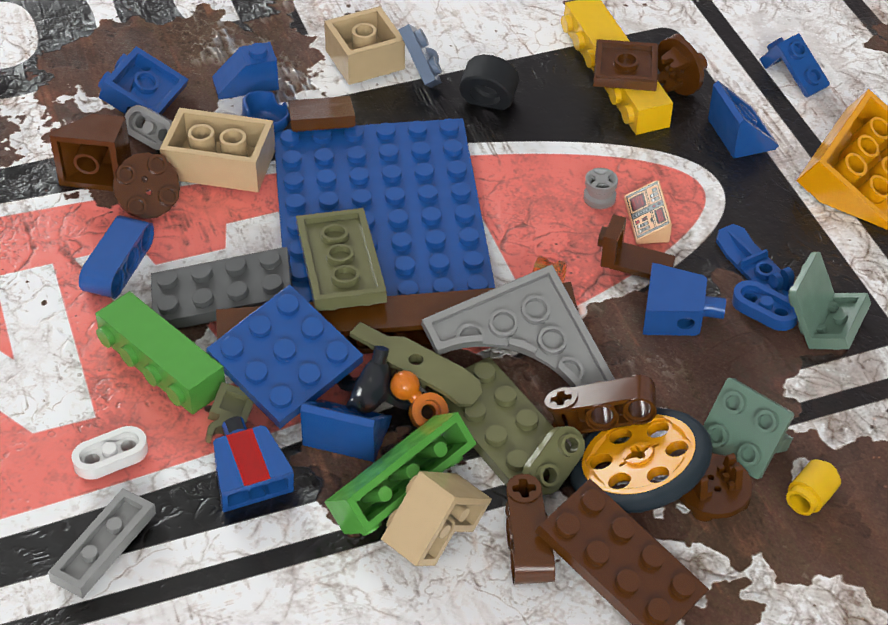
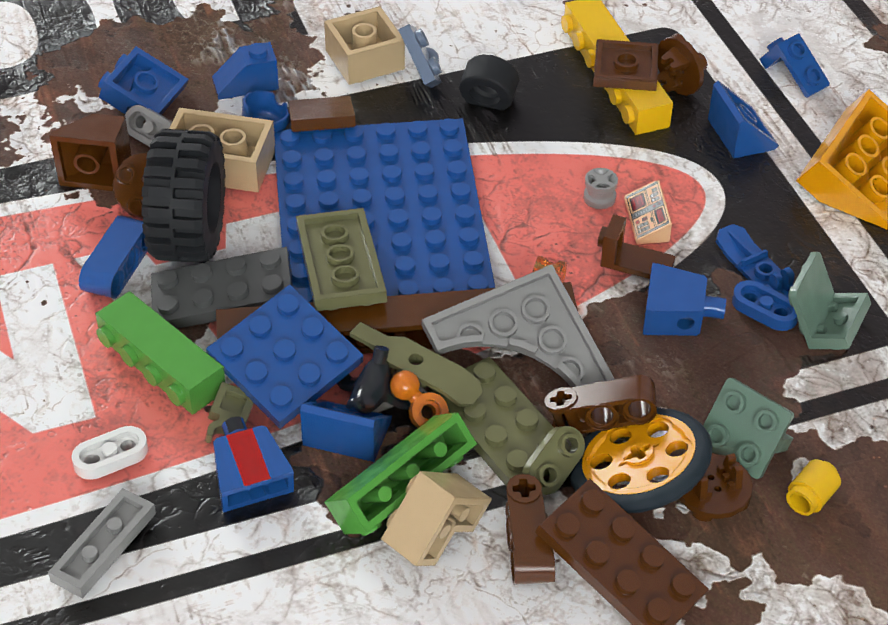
(183, 195): none -> black tyre

